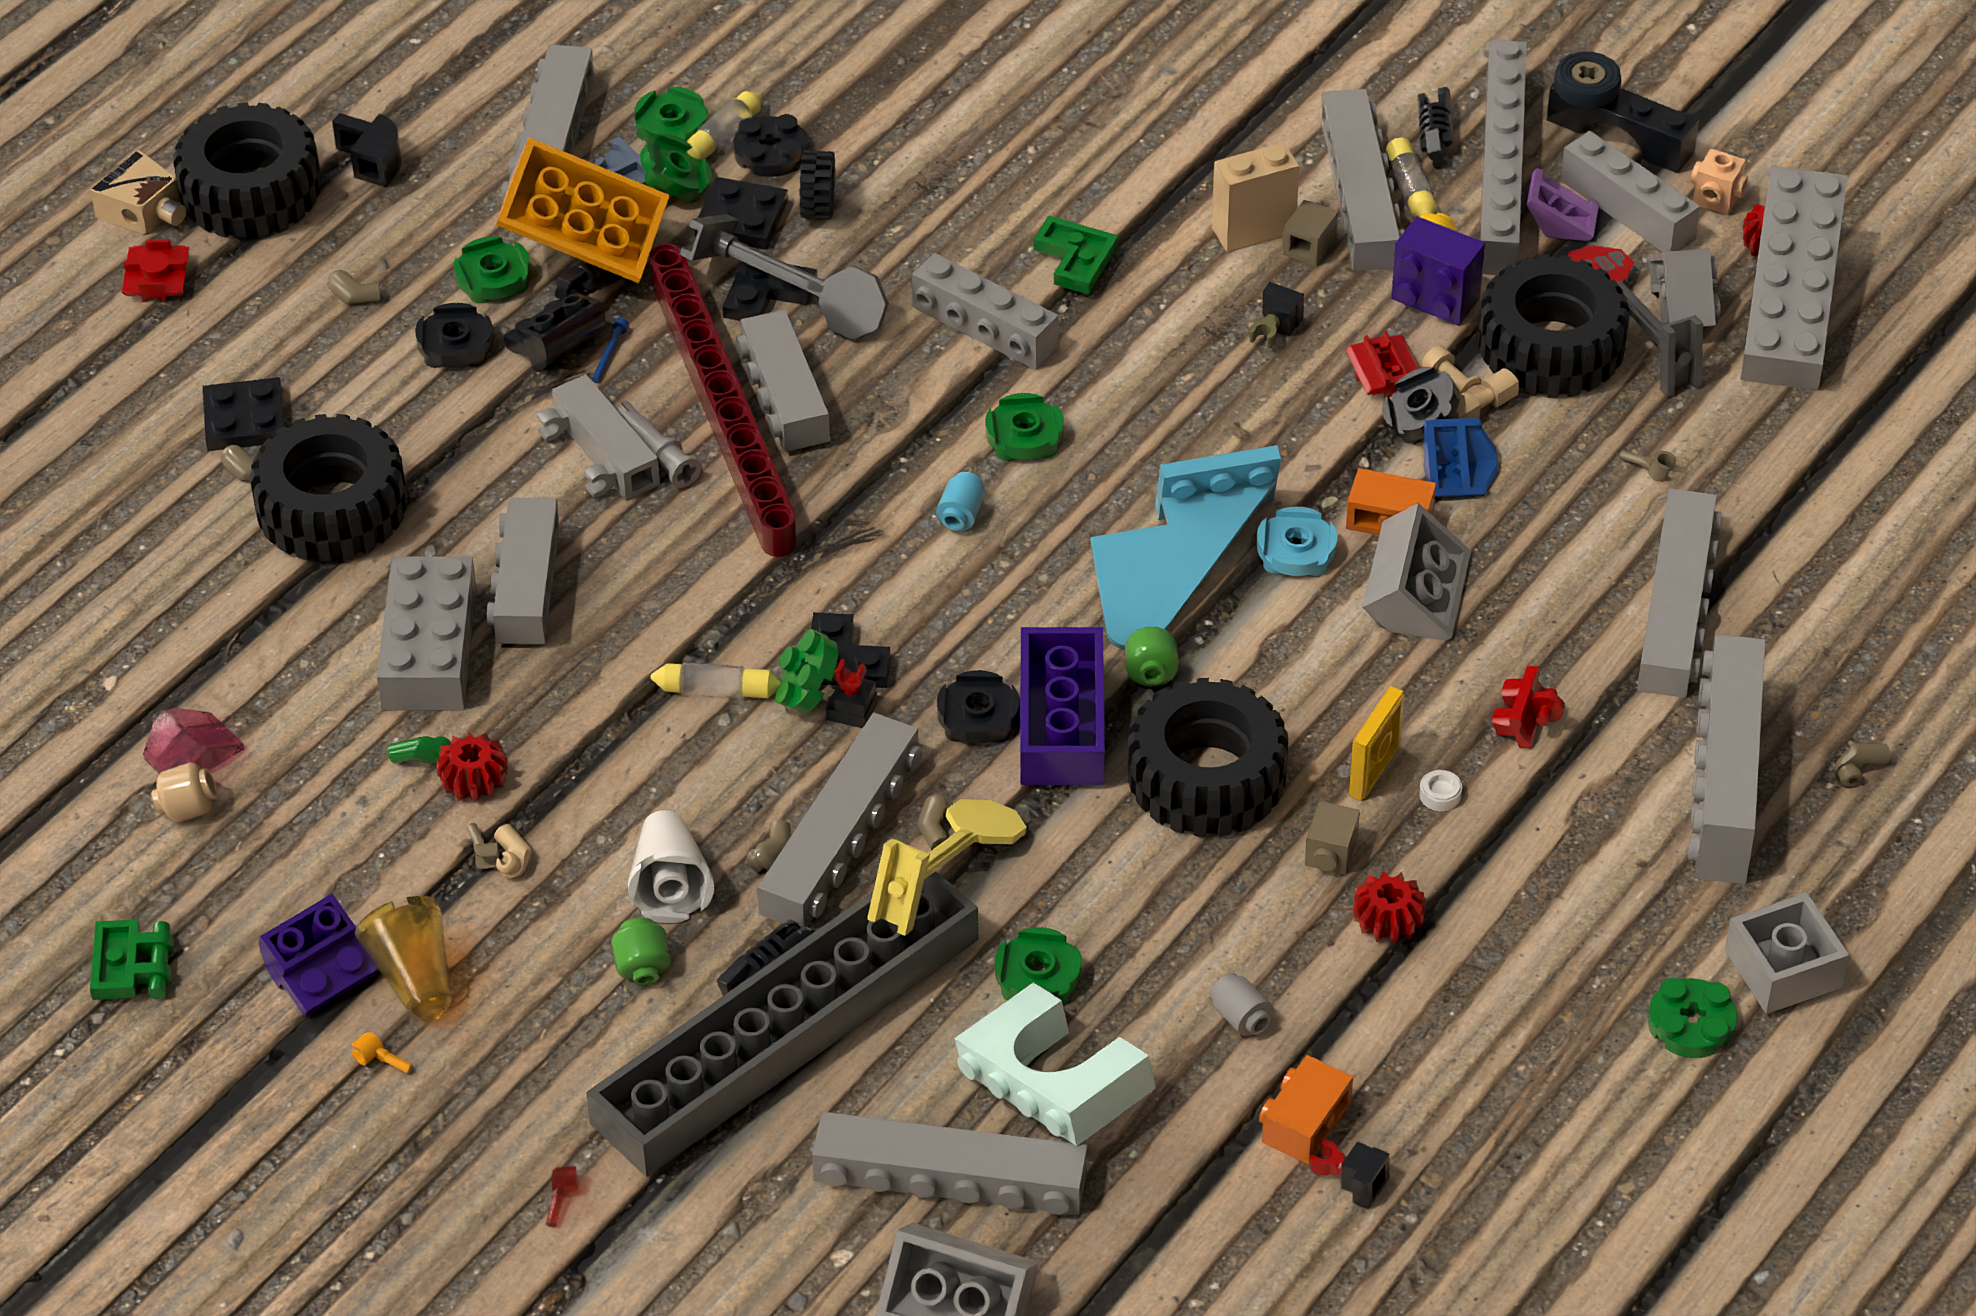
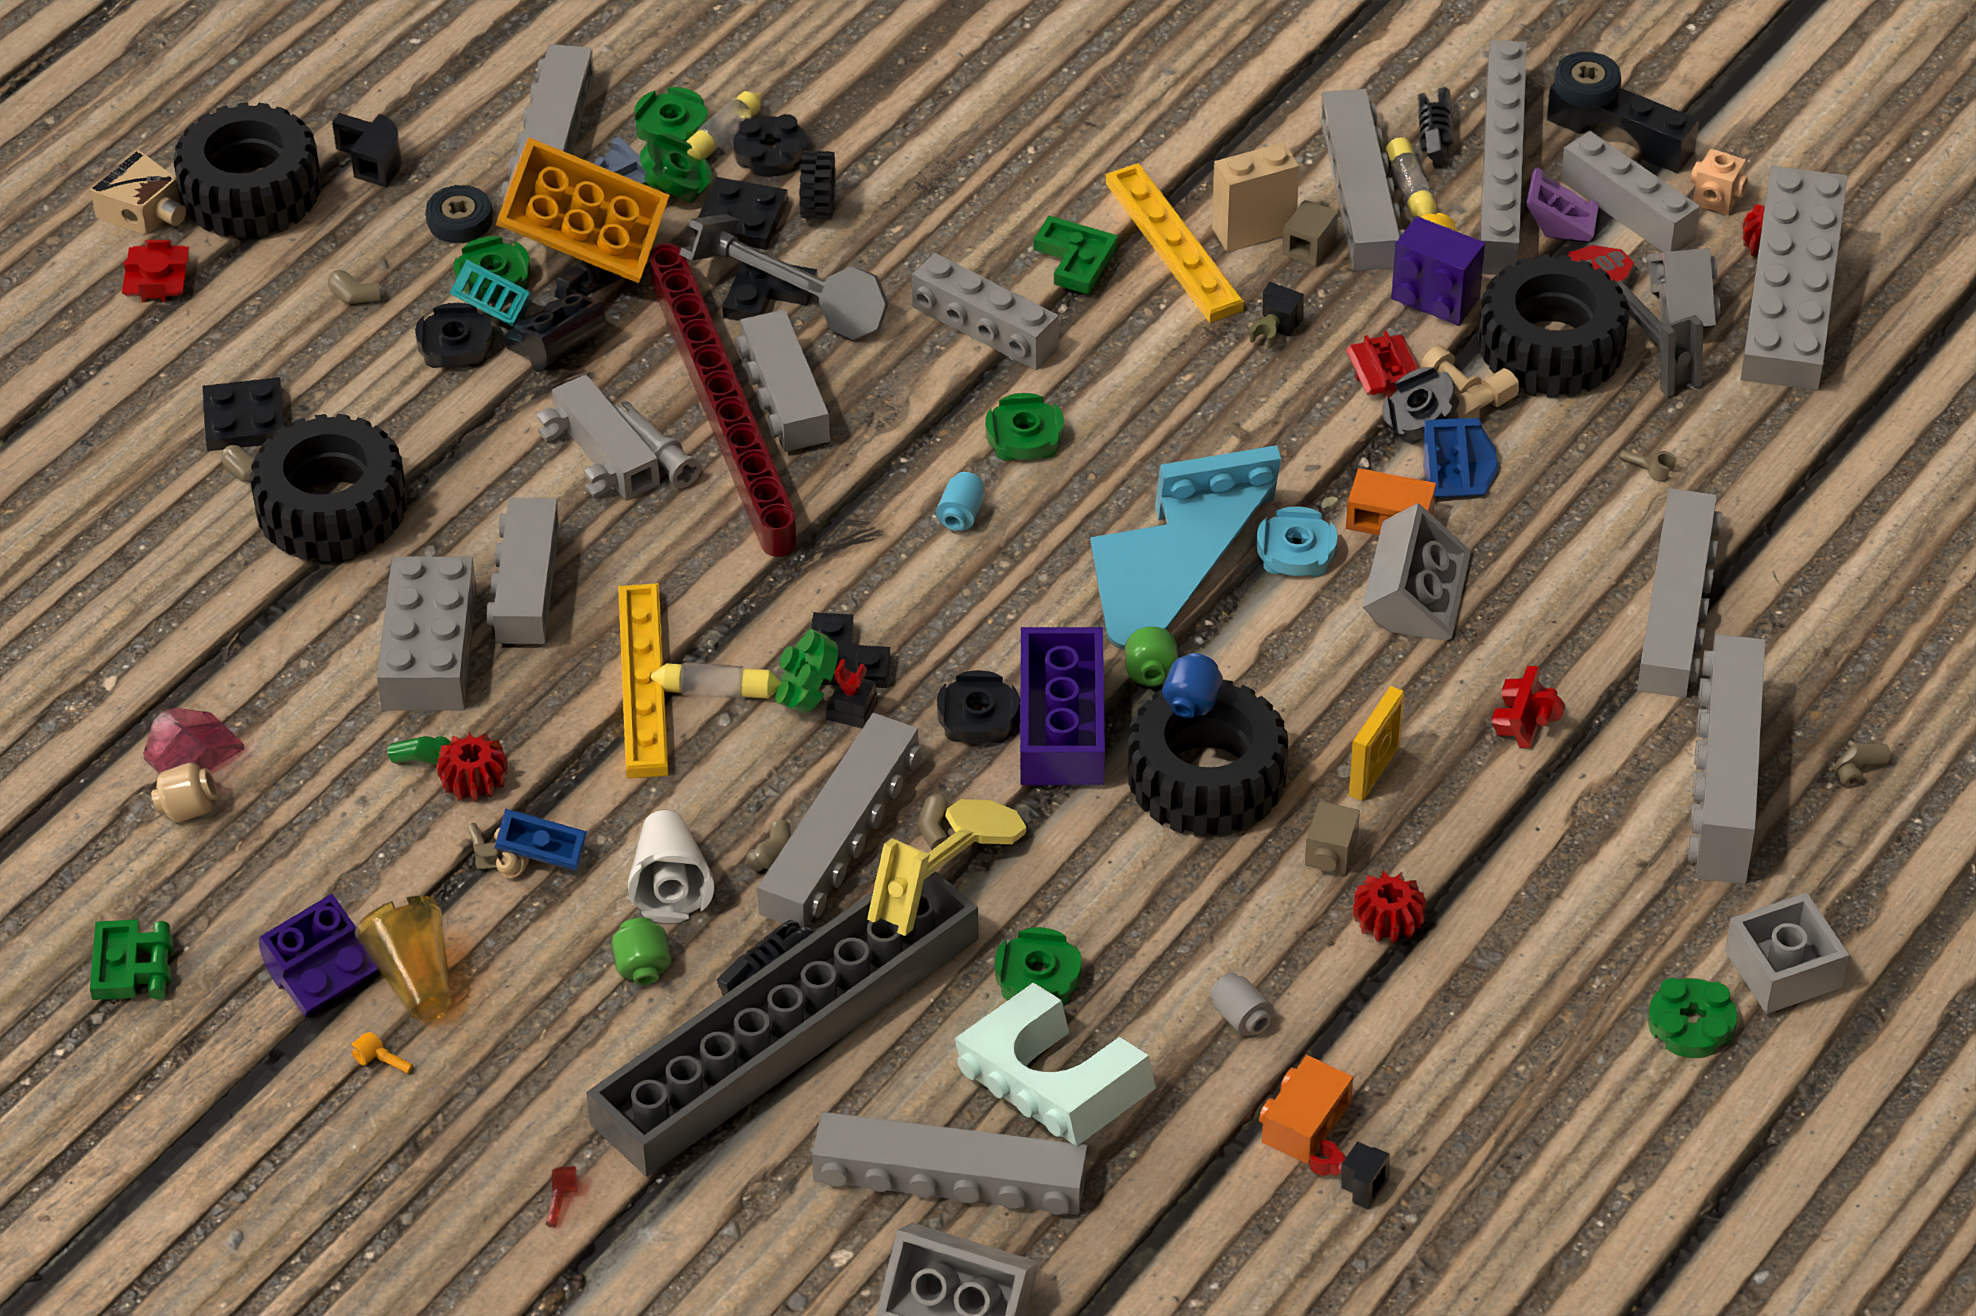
(460, 226): none -> black bush
(519, 306): none -> teal slope
(540, 840): none -> blue slope
(620, 327): blue piece -> none
(642, 697): none -> yellow tile
(1174, 243): none -> yellow tile
(1192, 685): none -> blue head
(1440, 790): white tile -> none

